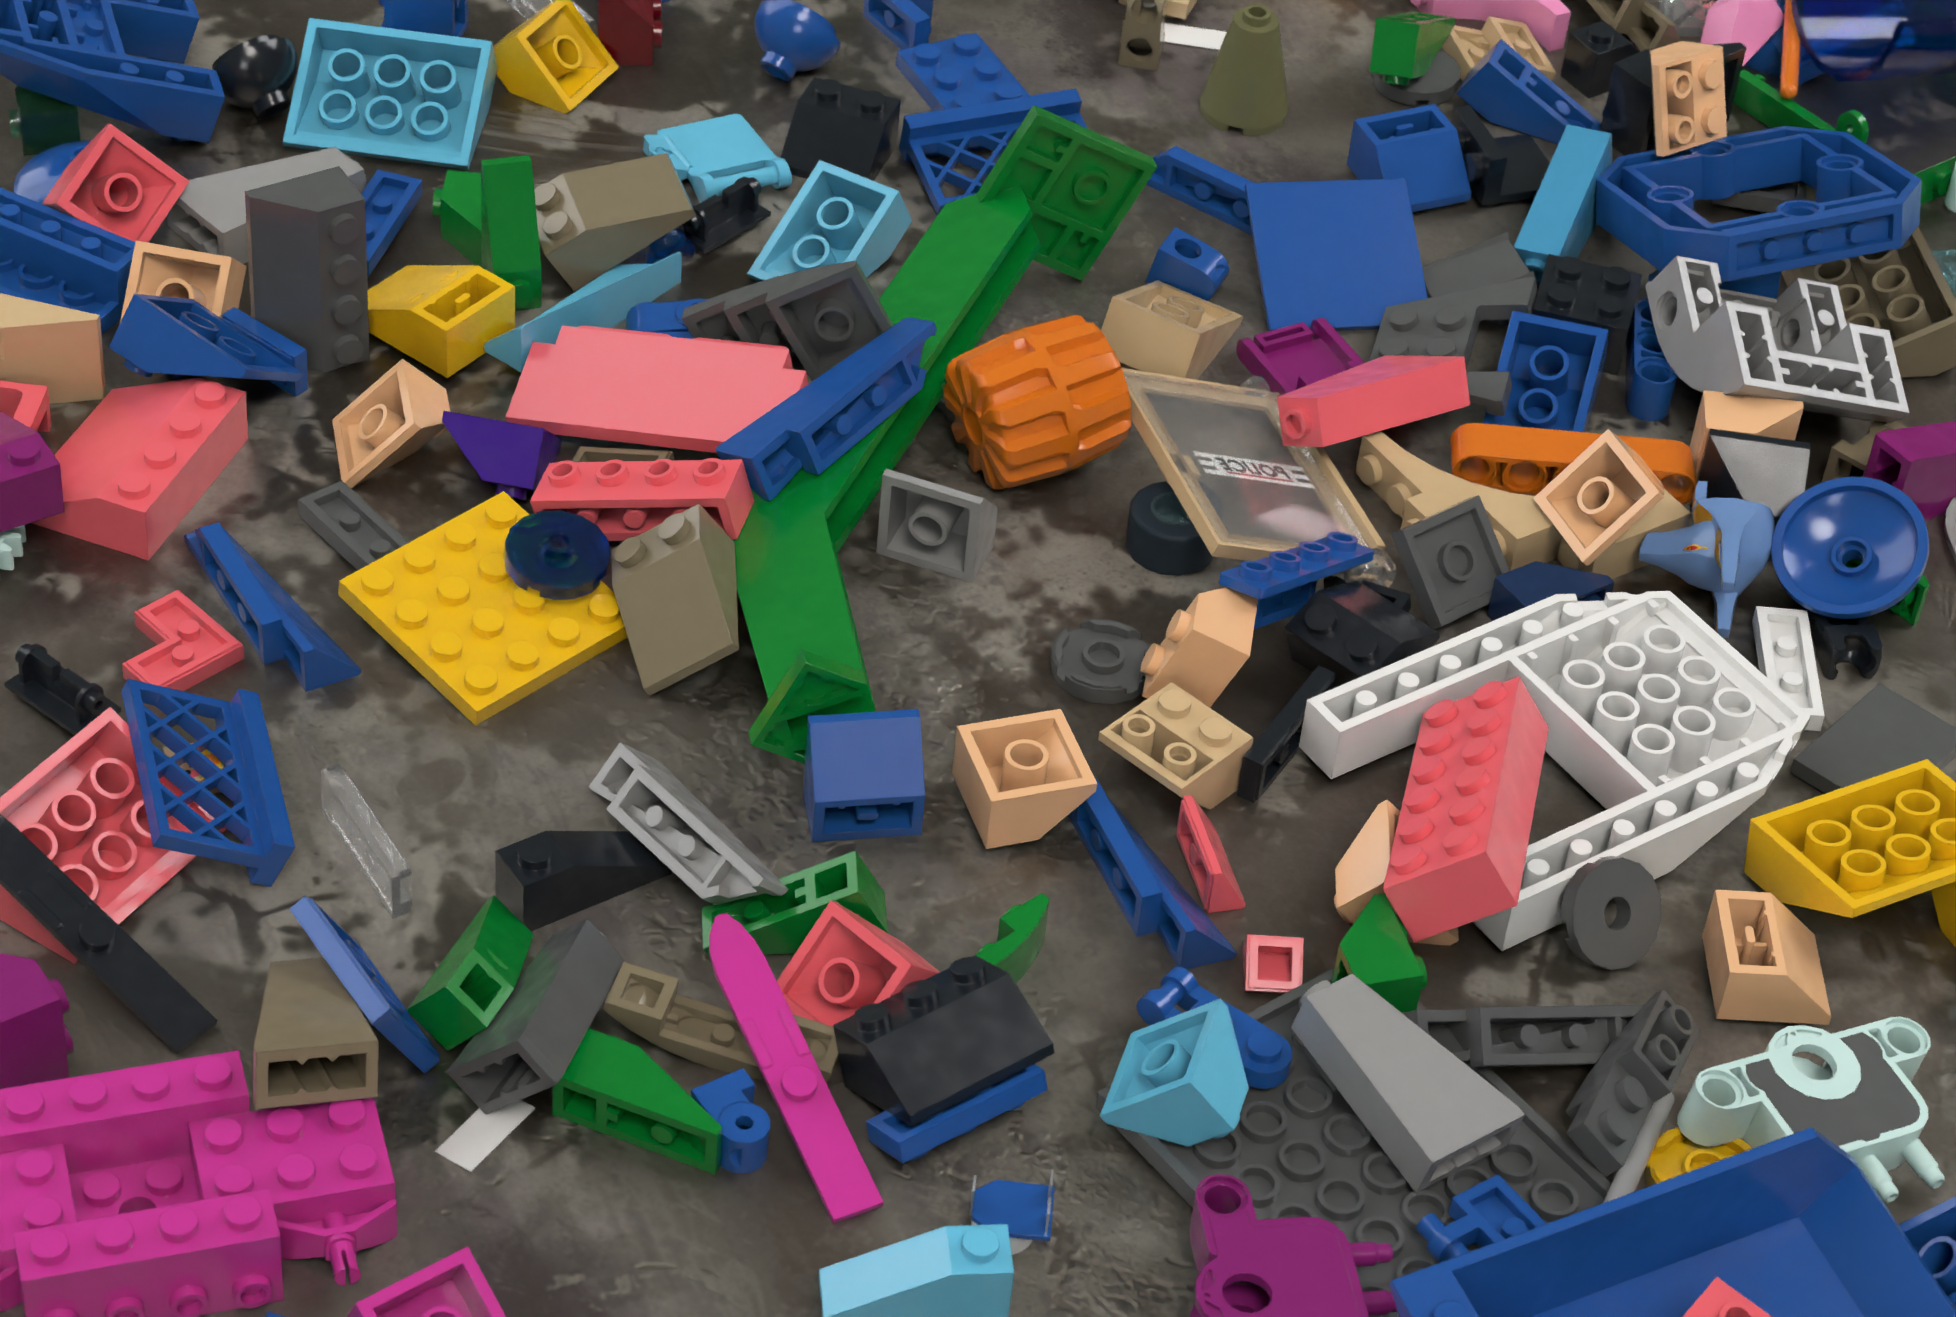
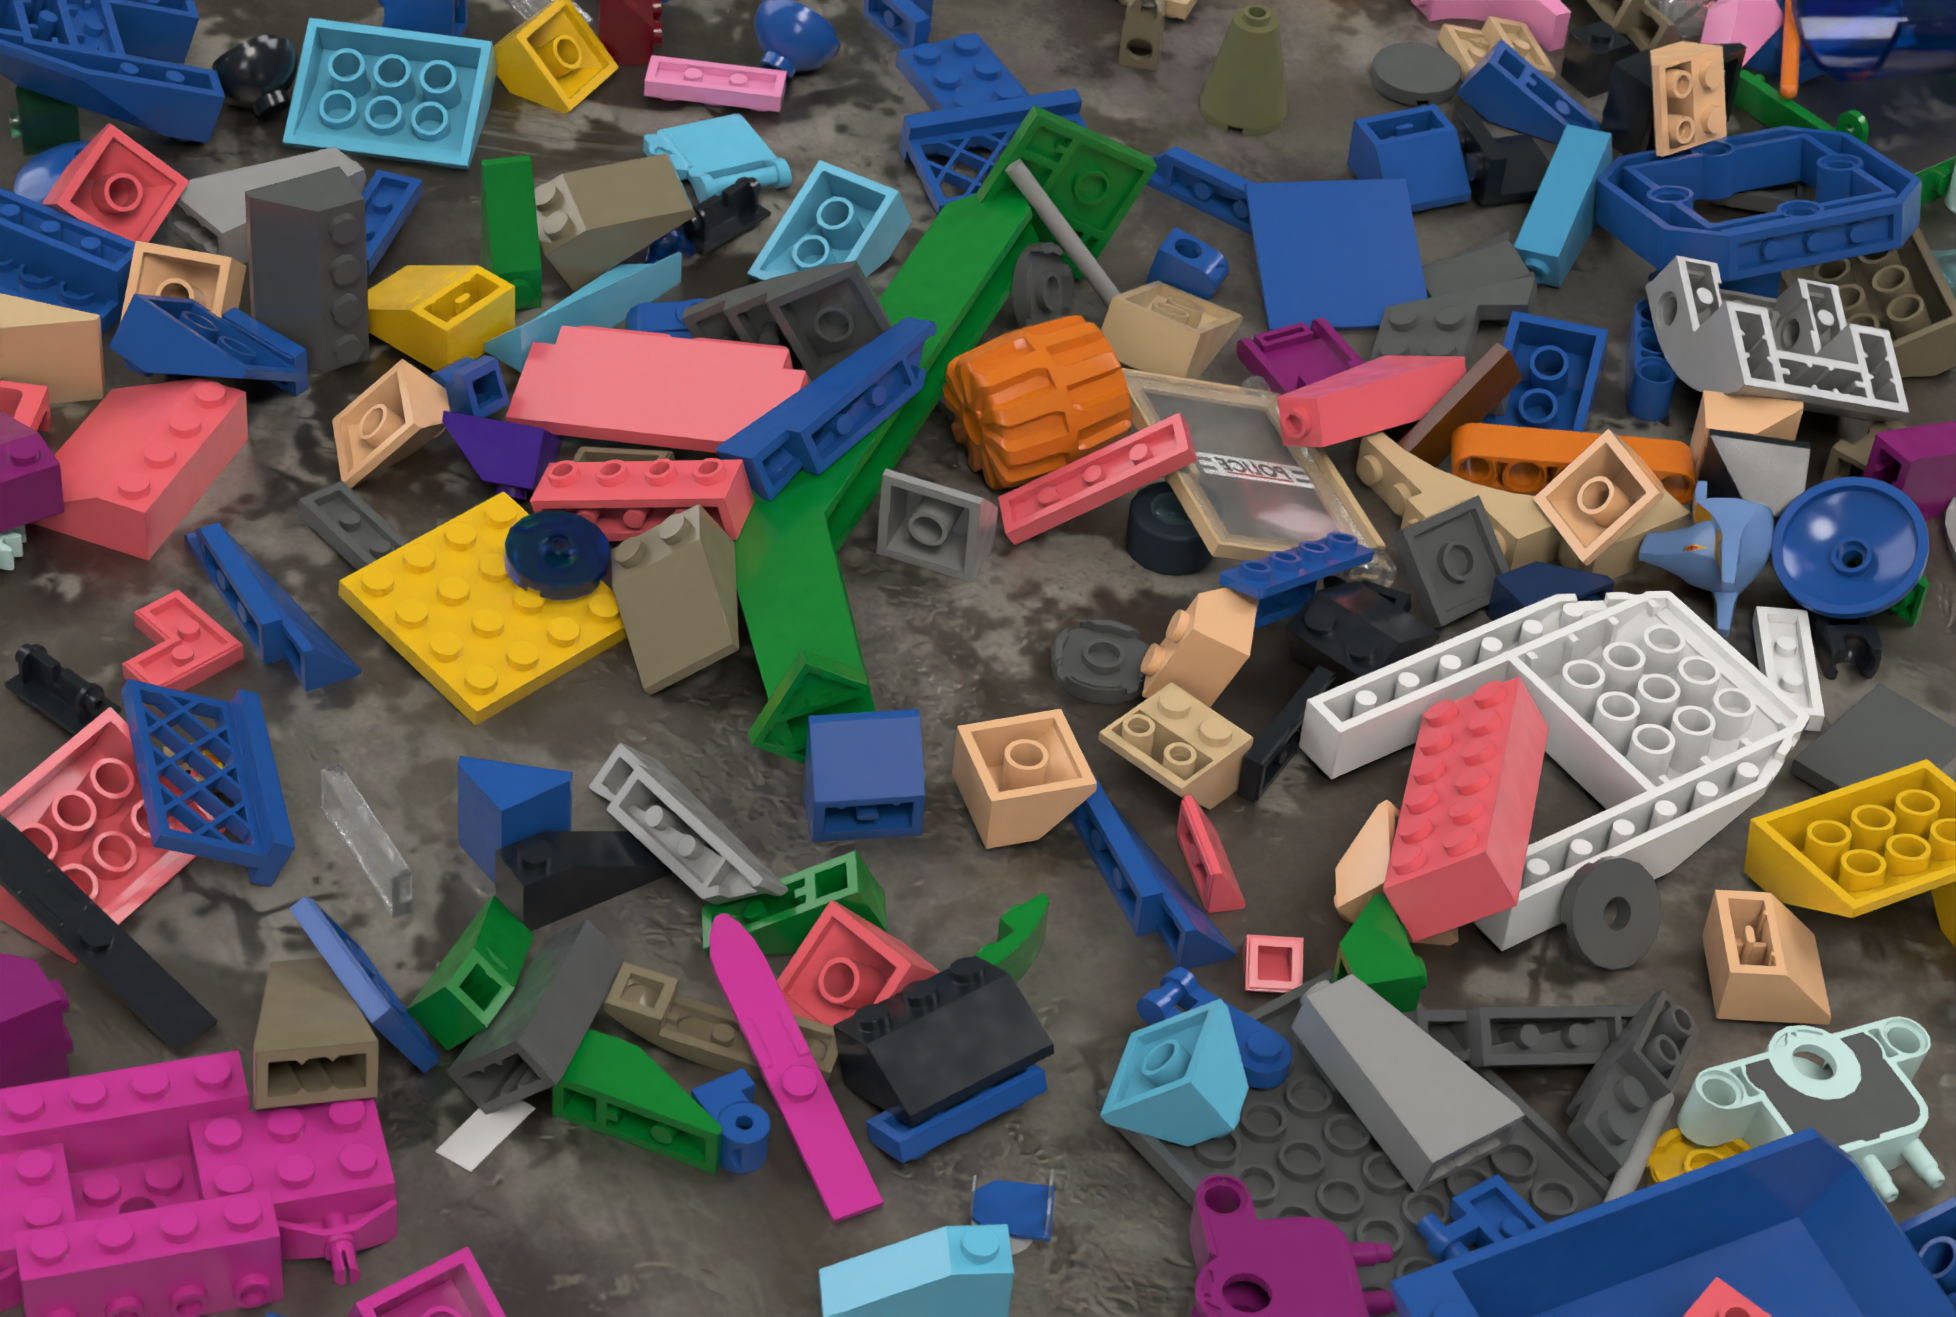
(460, 212): green slope -> none
(473, 383): none -> blue leg
(508, 804): none -> blue slope
(715, 83): none -> bright pink plate
(841, 128): black slope -> none
(1042, 285): none -> dark grey tile
(1062, 231): none -> light grey bar
(1097, 478): none -> coral plate
(1193, 36): white sticker -> none
(1407, 45): green slope -> none
(1464, 403): none -> reddish brown tile
(1590, 297): black brick -> none

